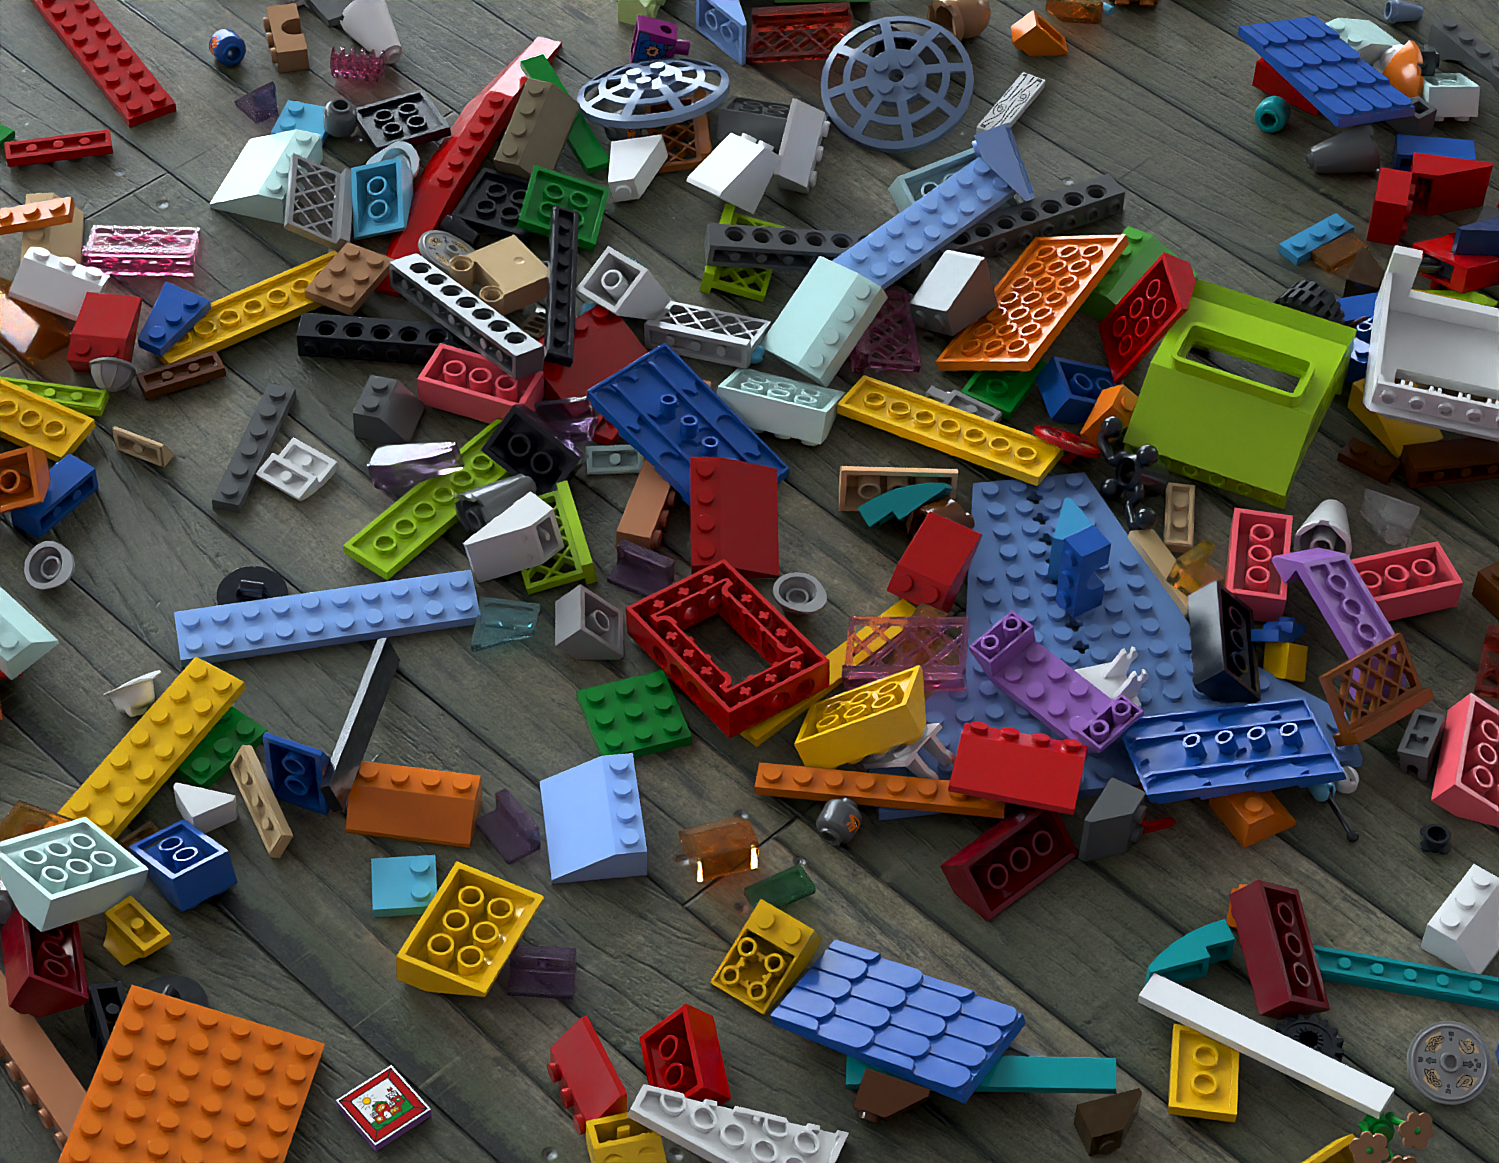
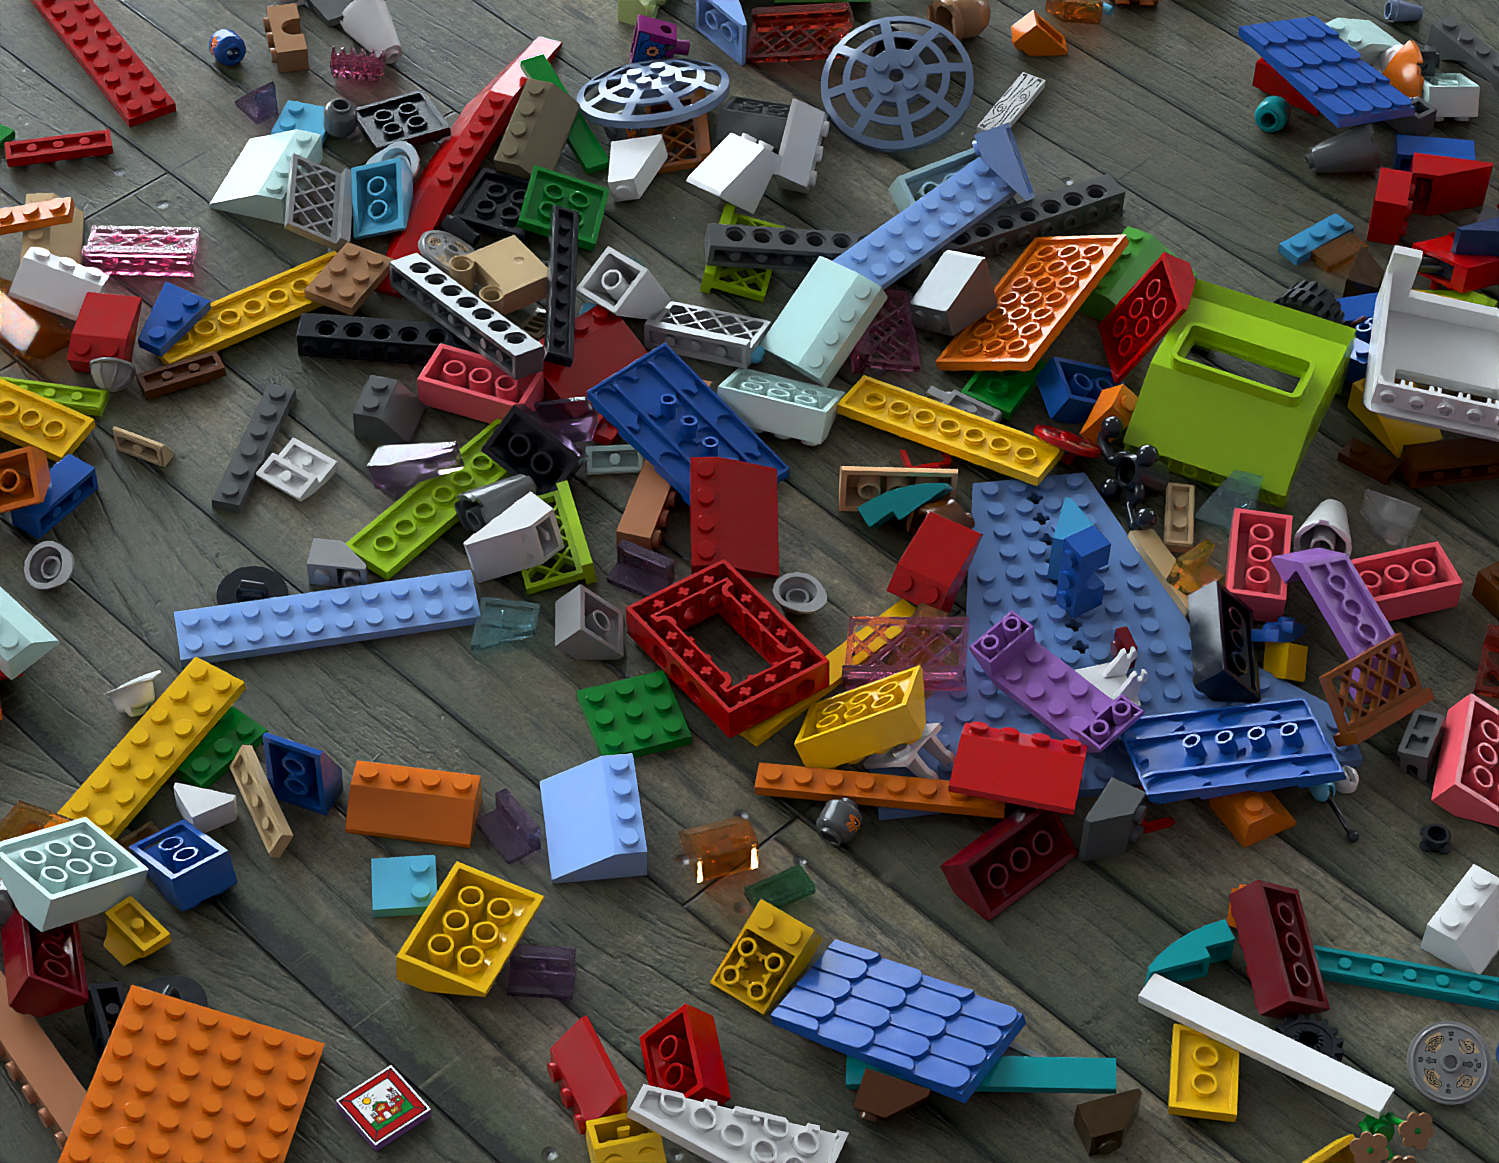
(335, 565): none -> light grey slope
(359, 725): black tile -> none
(946, 464): none -> red piece
(1122, 640): none -> dark red plate
(1237, 491): none -> clear light blue wing

